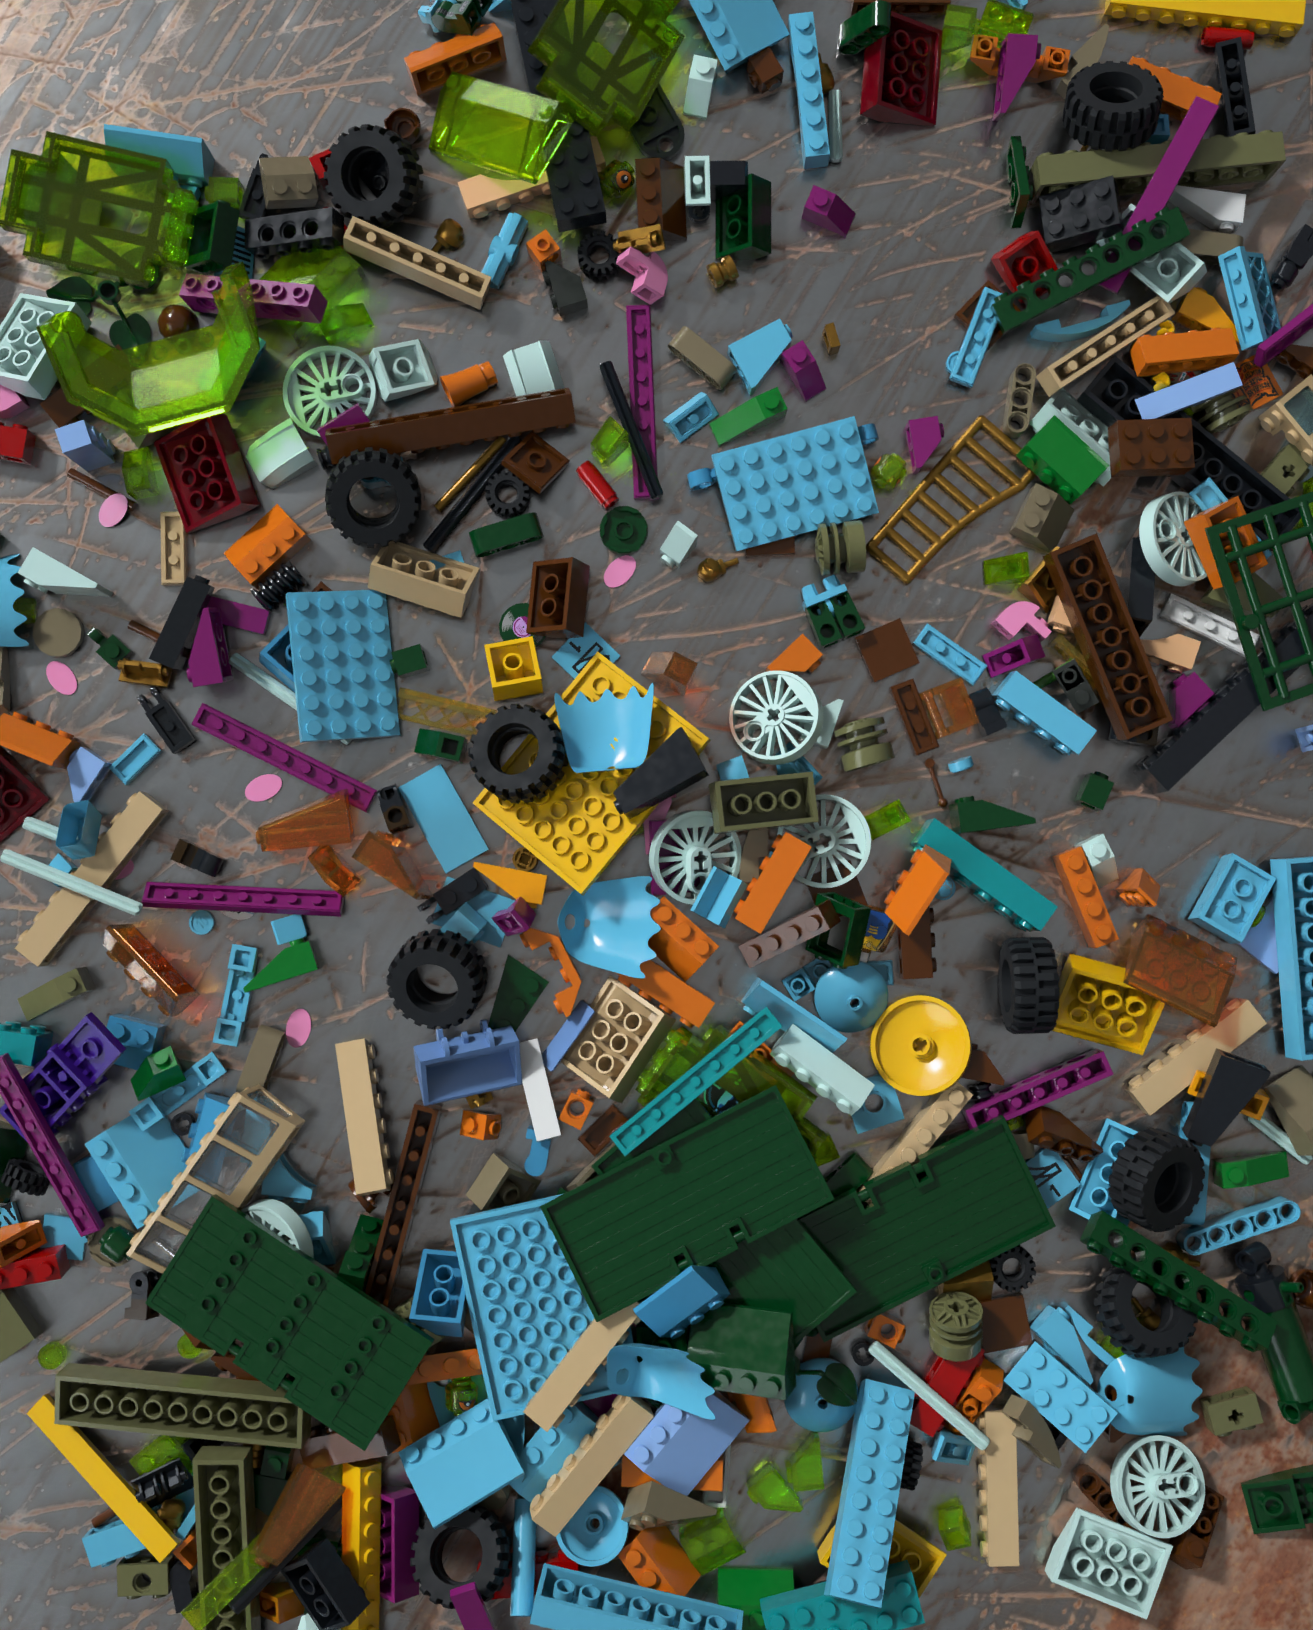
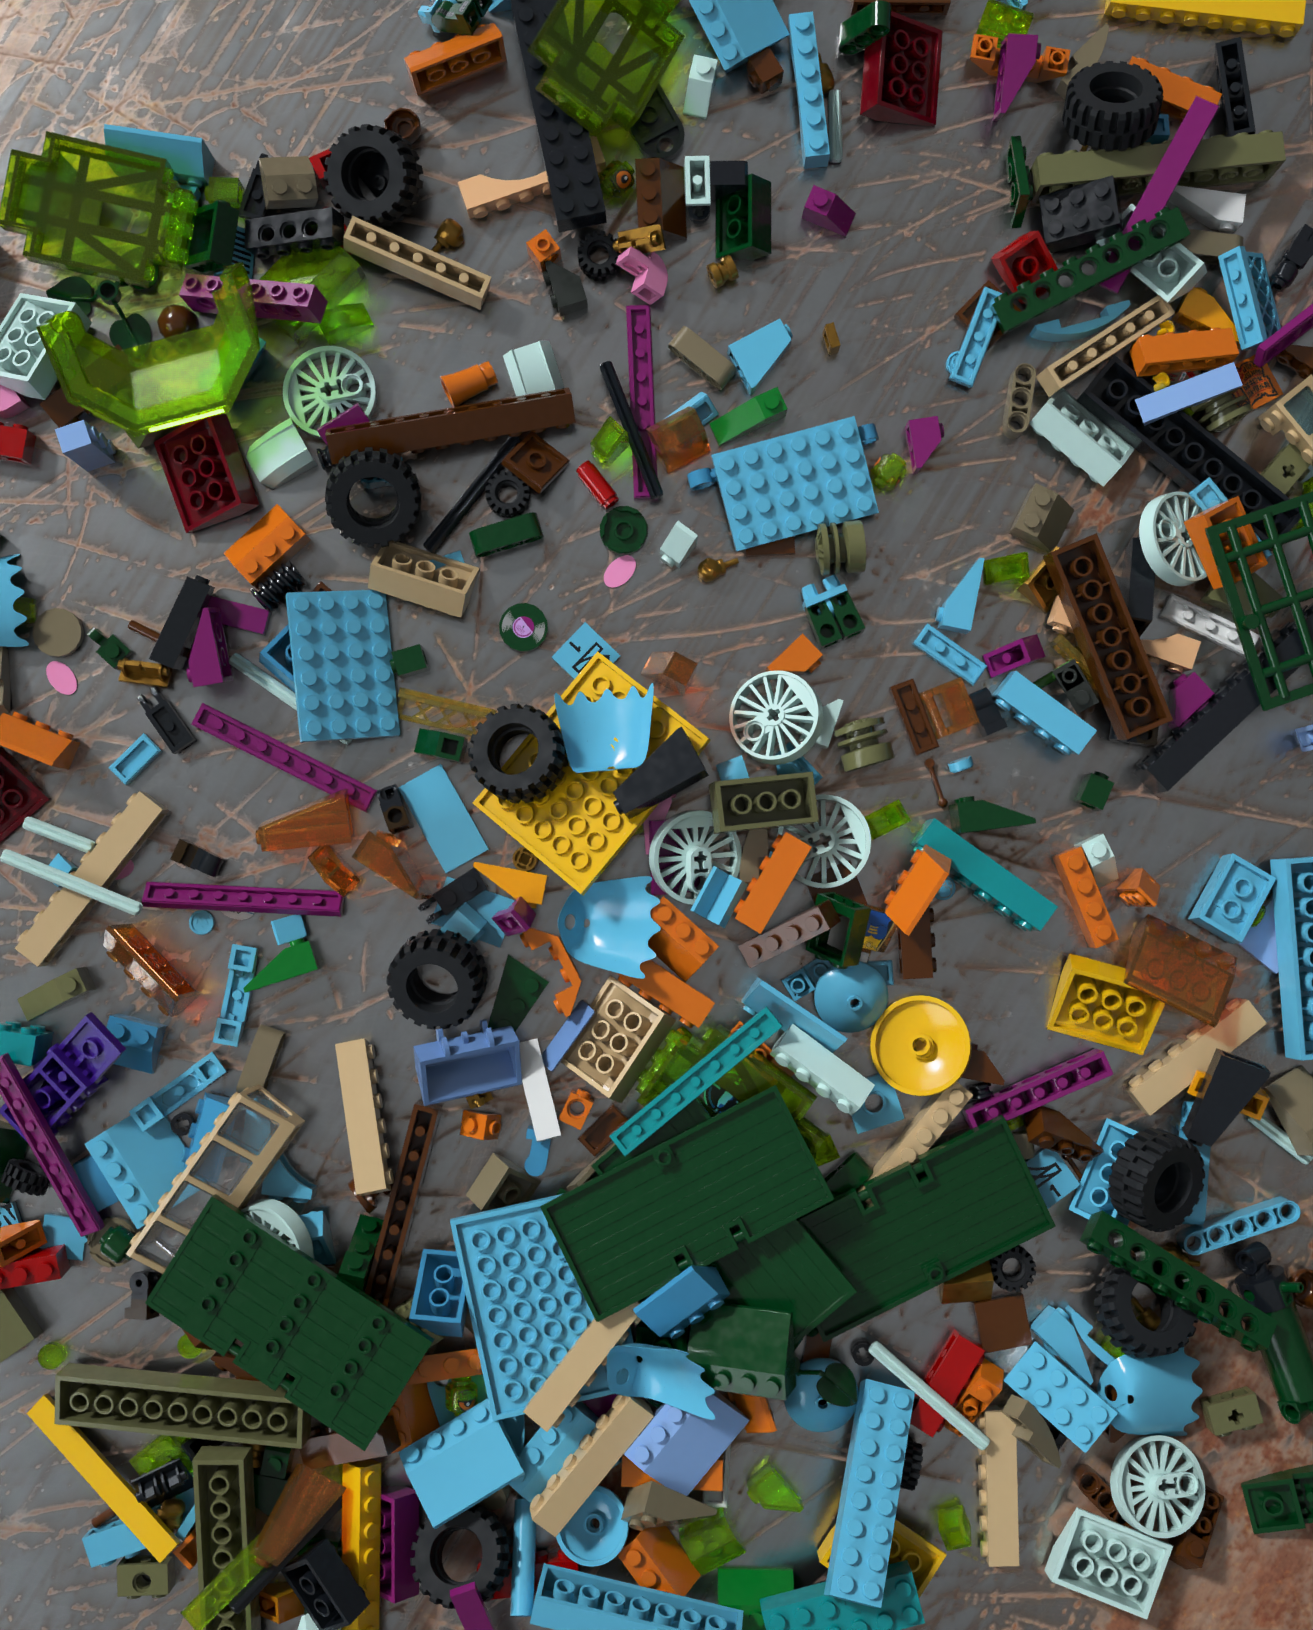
(49, 574): light aqua slope -> none
(70, 828): medium azure piece -> none
(86, 773): light blue slope -> none
(96, 486): reddish brown bar -> none
(113, 510): bright pink sticker -> none
(139, 473): clear neon green slope -> none
(157, 1074): green slope -> none
(173, 550): tan tile -> none
(183, 1585): black leg -> none
(263, 787): bright pink sticker -> none
(298, 1028): bright pink sticker -> none
(402, 369): light aqua slope -> none
(469, 474): pearl gold bar -> none
(497, 127): clear neon green slope -> none
(504, 248): medium azure piece -> none
(513, 668): yellow slope -> none
(558, 598): reddish brown slope -> none
(679, 439): none -> clear orange slope
(803, 370): magenta slope -> none
(806, 1465): clear neon green slope -> none
(874, 1326): orange brick -> none
(886, 650): reddish brown tile -> none
(952, 1448): medium azure slope -> none
(956, 526): pearl gold bar -> none
(956, 1326): olive wheel -> none
(959, 27): clear neon green slope -> none
(959, 607): none -> medium azure slope
(1018, 616): bright pink brick -> none
(1028, 985): black tyre -> none
(1062, 460): green slope -> none
(1151, 447): reddish brown brick -> none
(1214, 34): red piece -> none
(1249, 1169): green slope -> none

